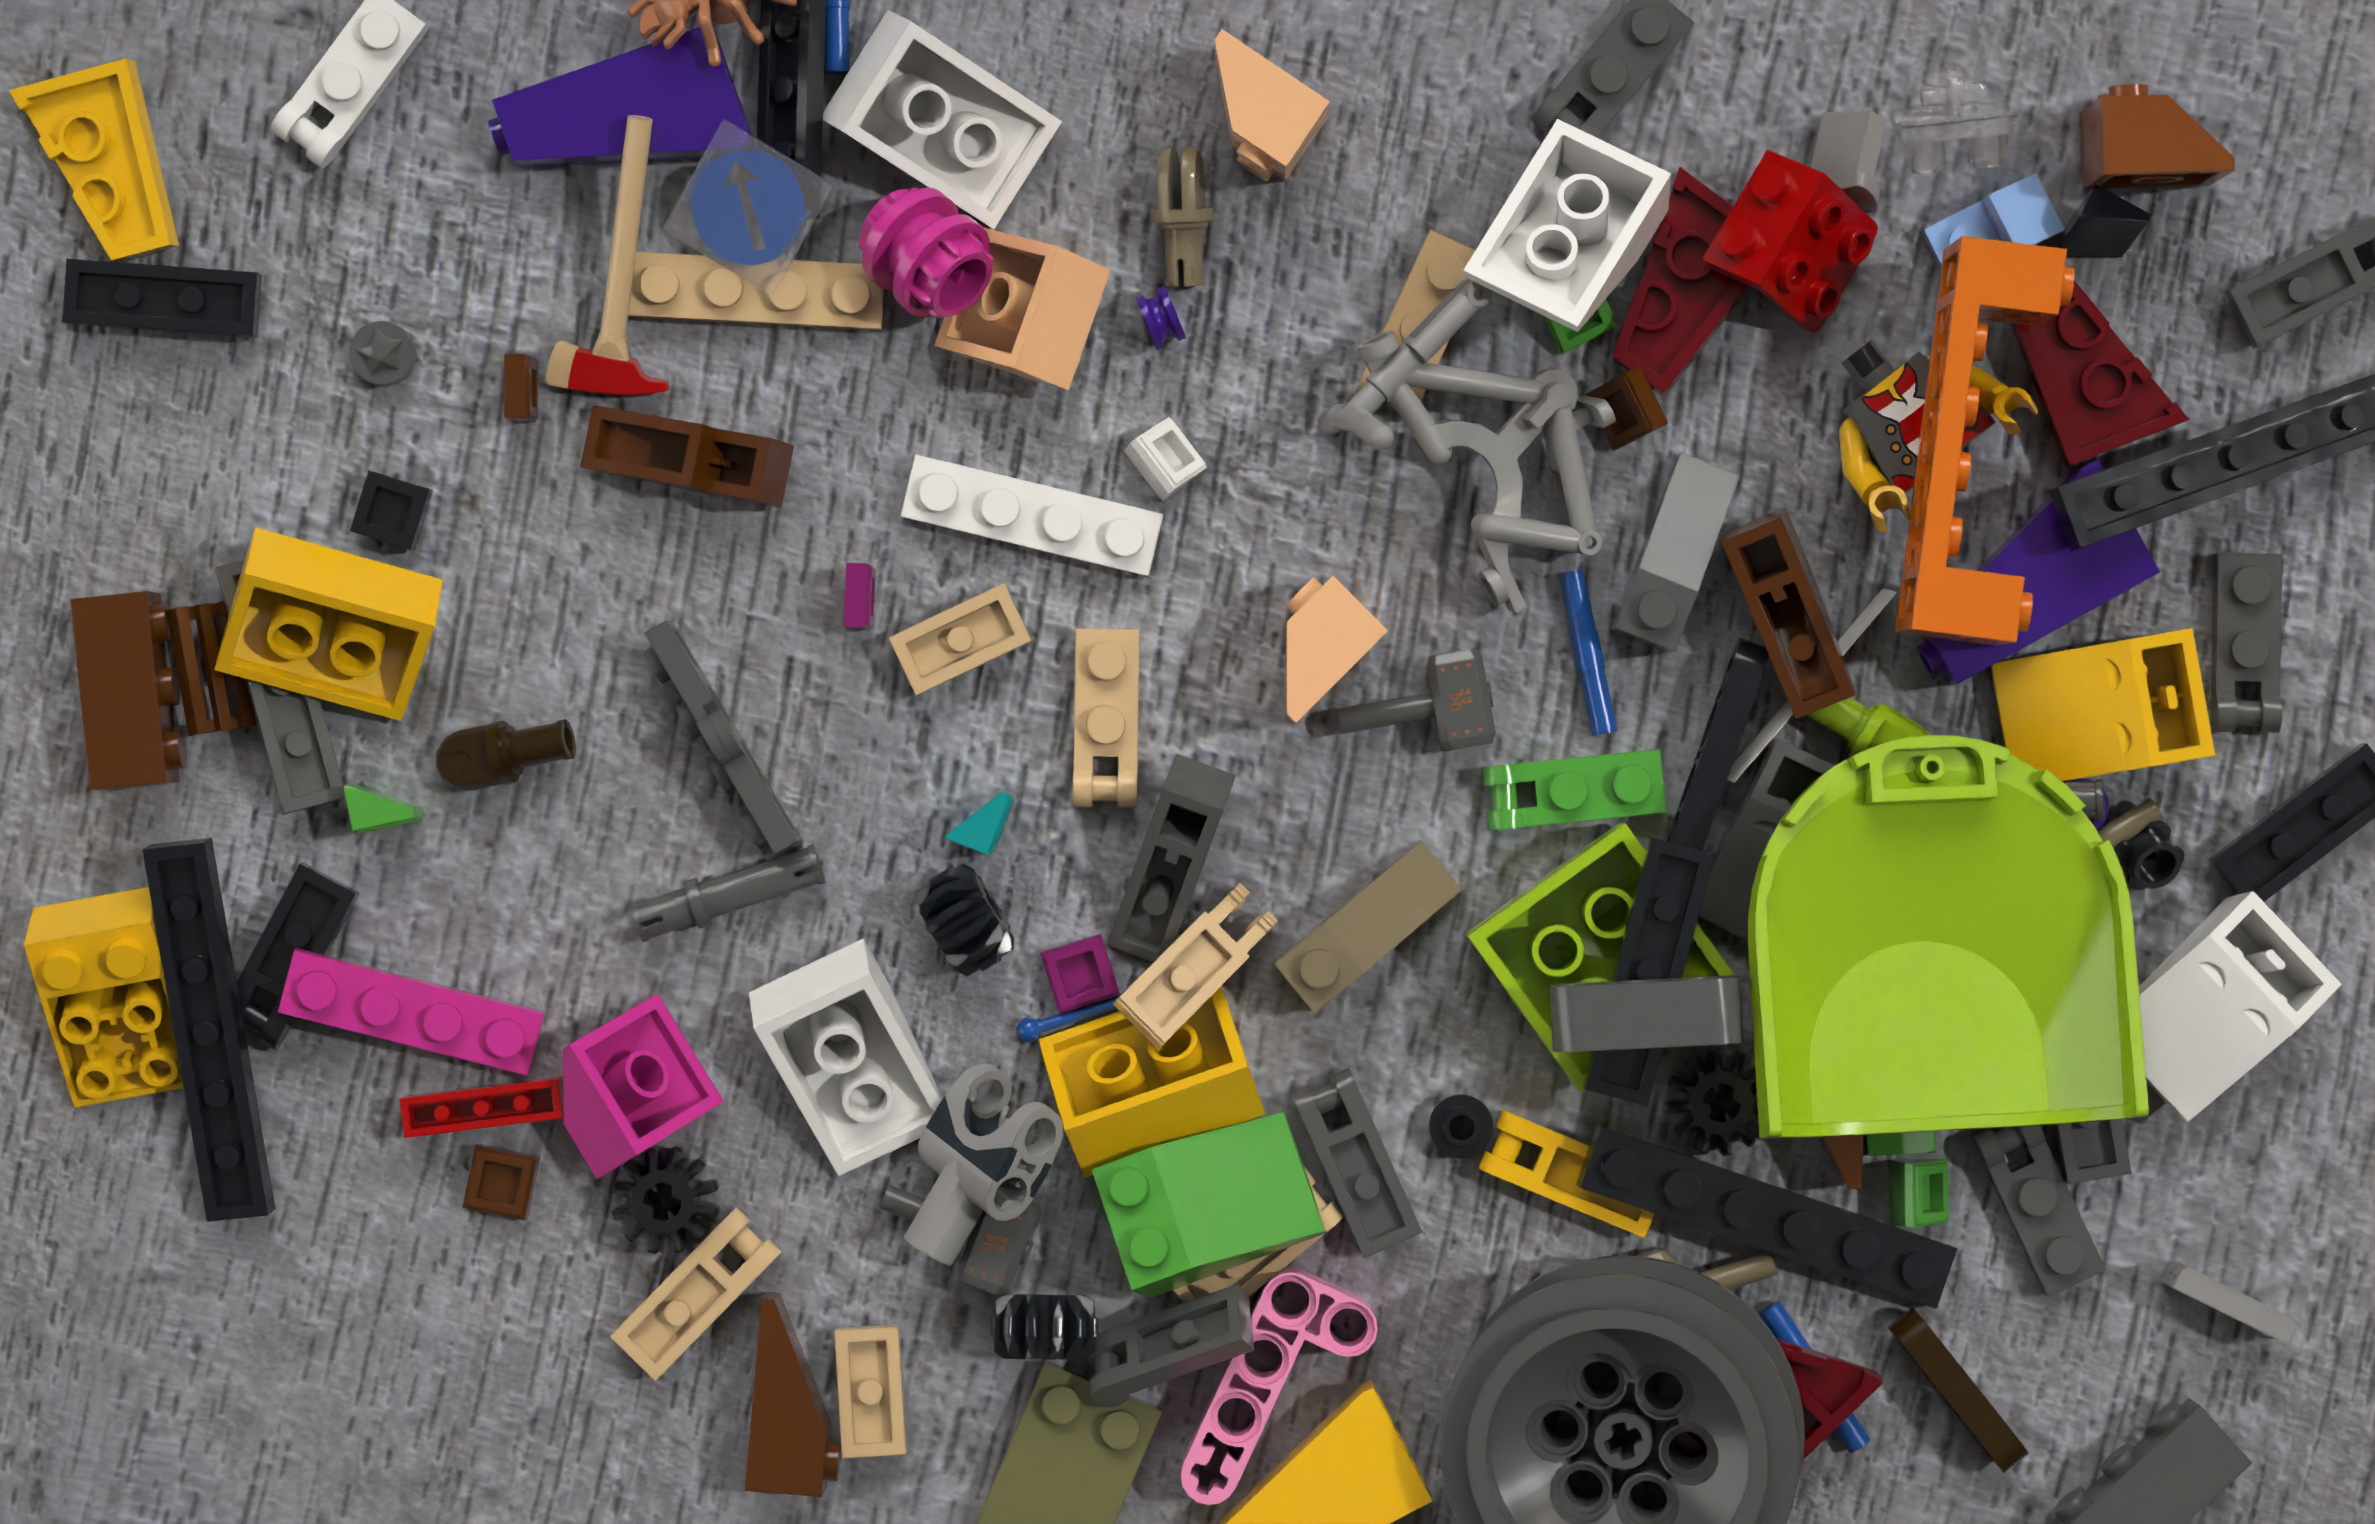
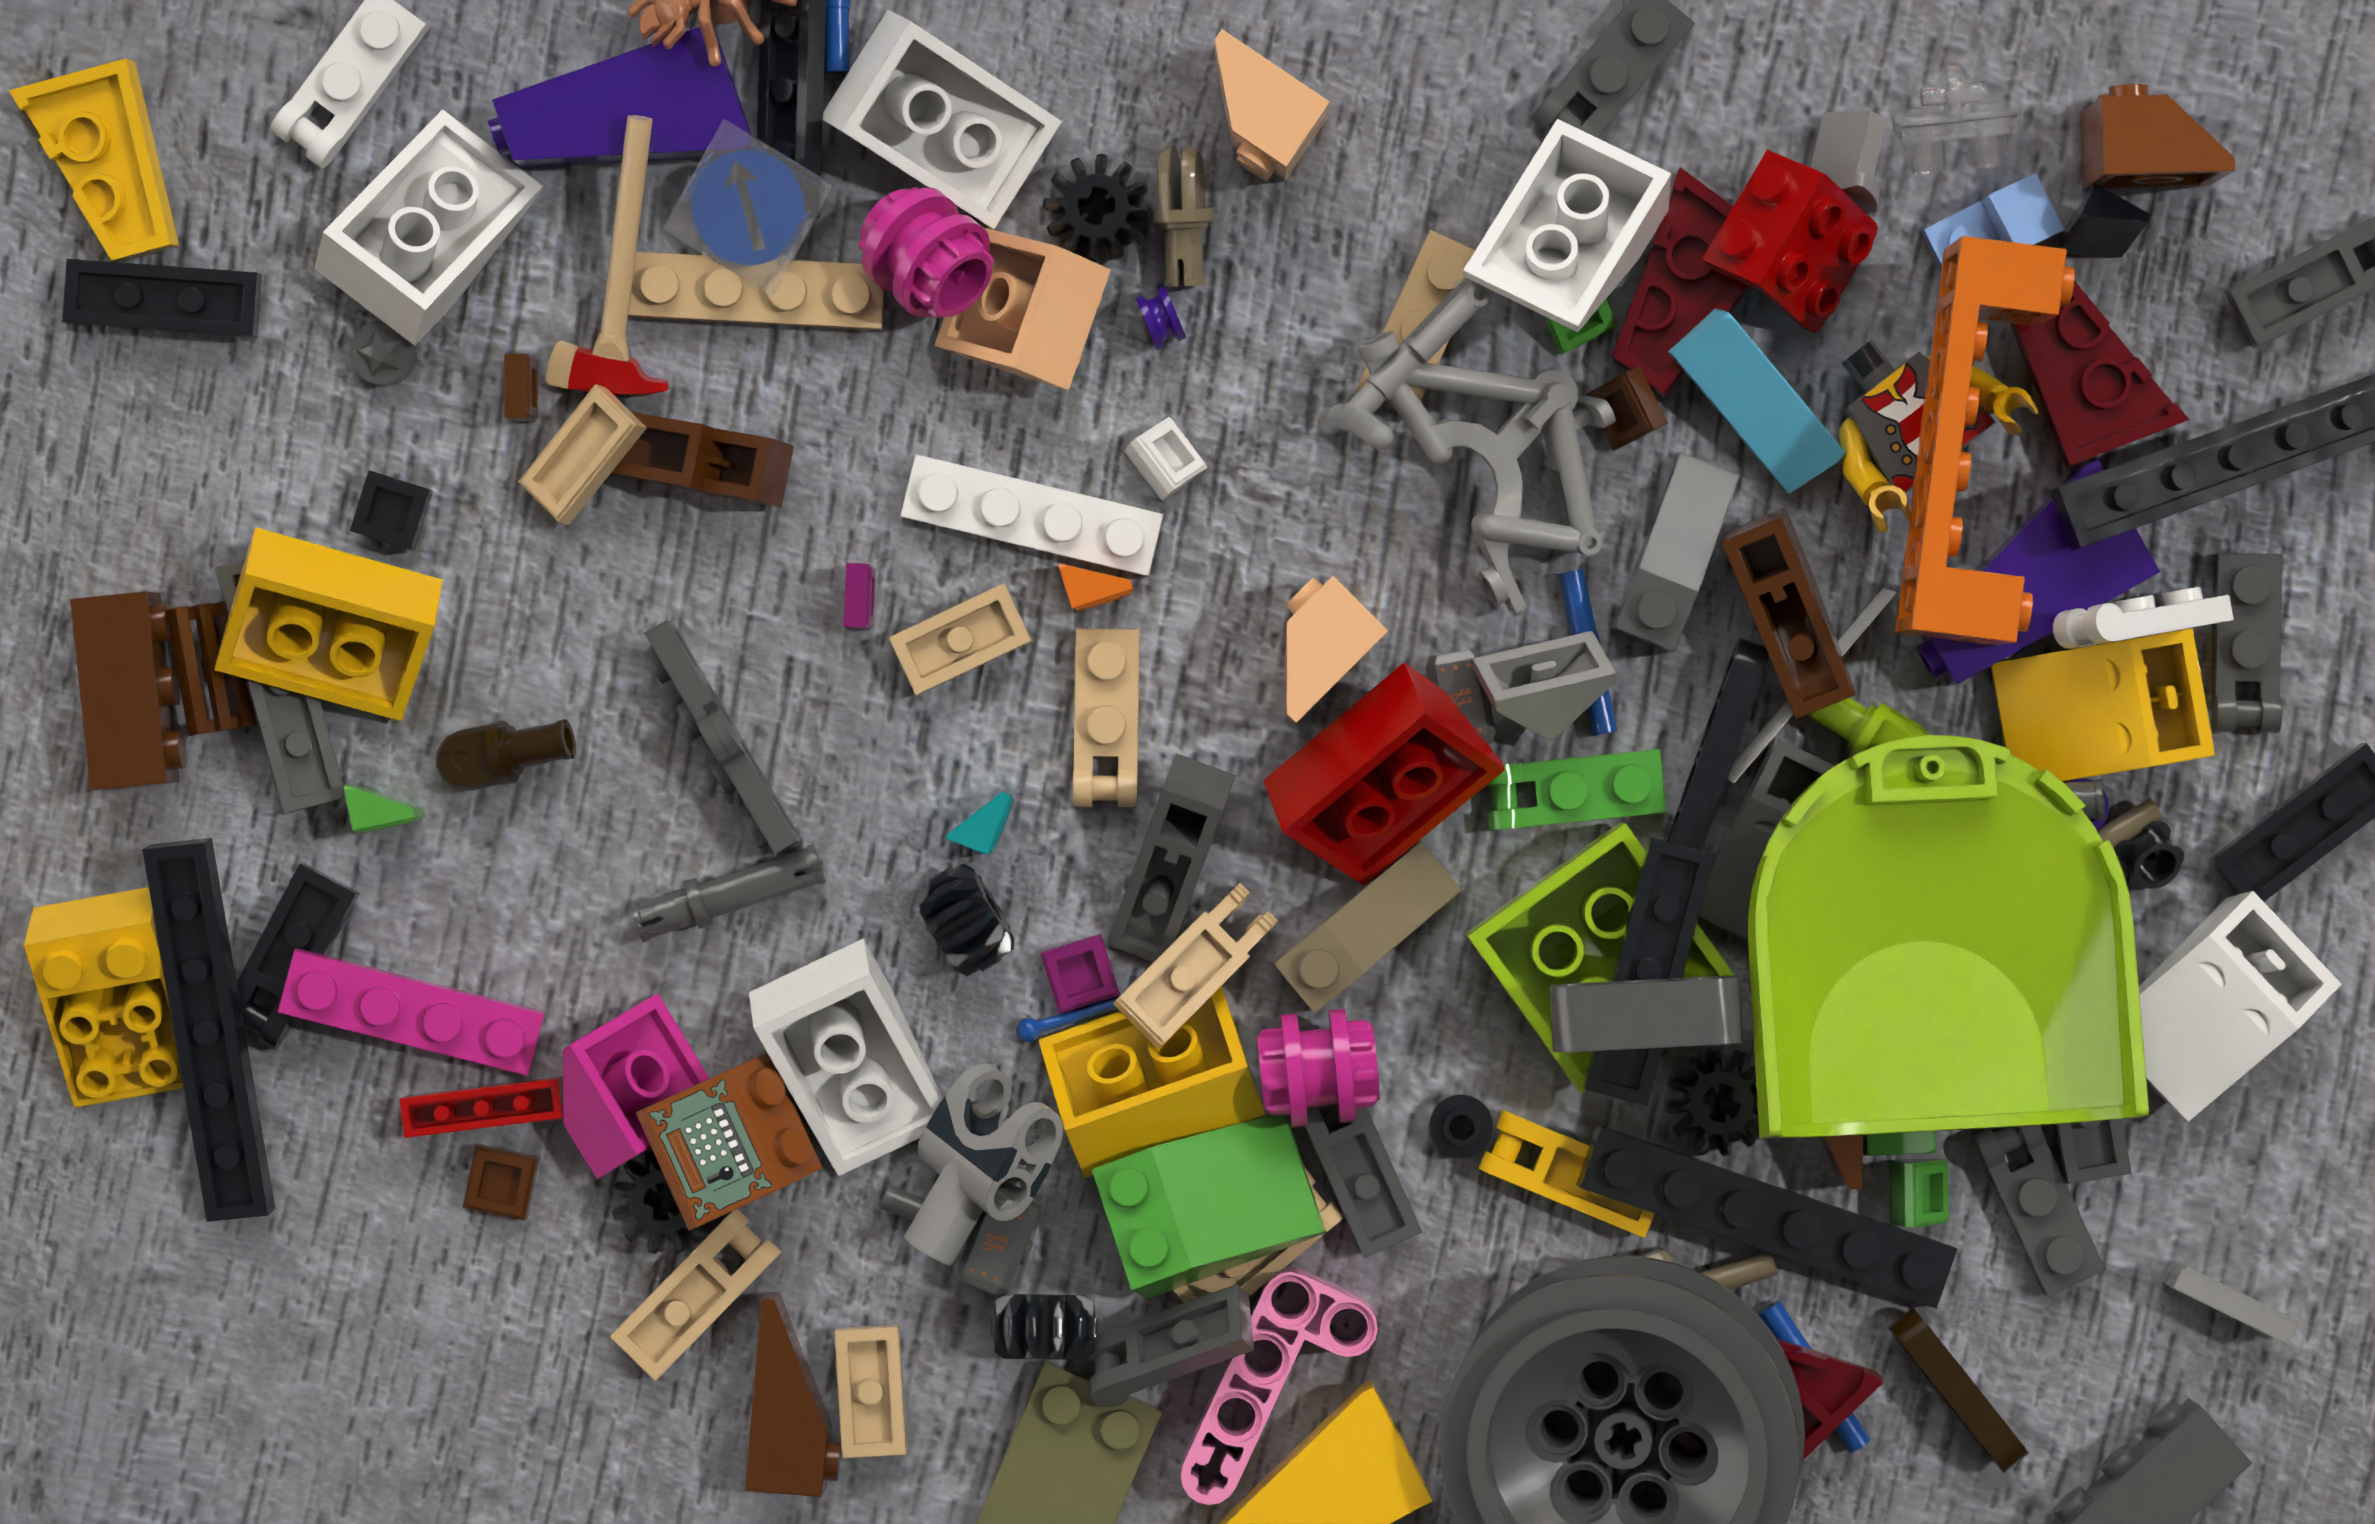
(425, 227): none -> white slope
(582, 454): none -> tan tile
(729, 1140): none -> slope
(1082, 194): none -> black gear
(1091, 589): none -> orange slope
(1318, 1067): none -> dark pink piece
(1381, 775): none -> red slope
(1546, 682): none -> light grey slope
(1756, 401): none -> medium azure slope
(2139, 618): none -> white plate

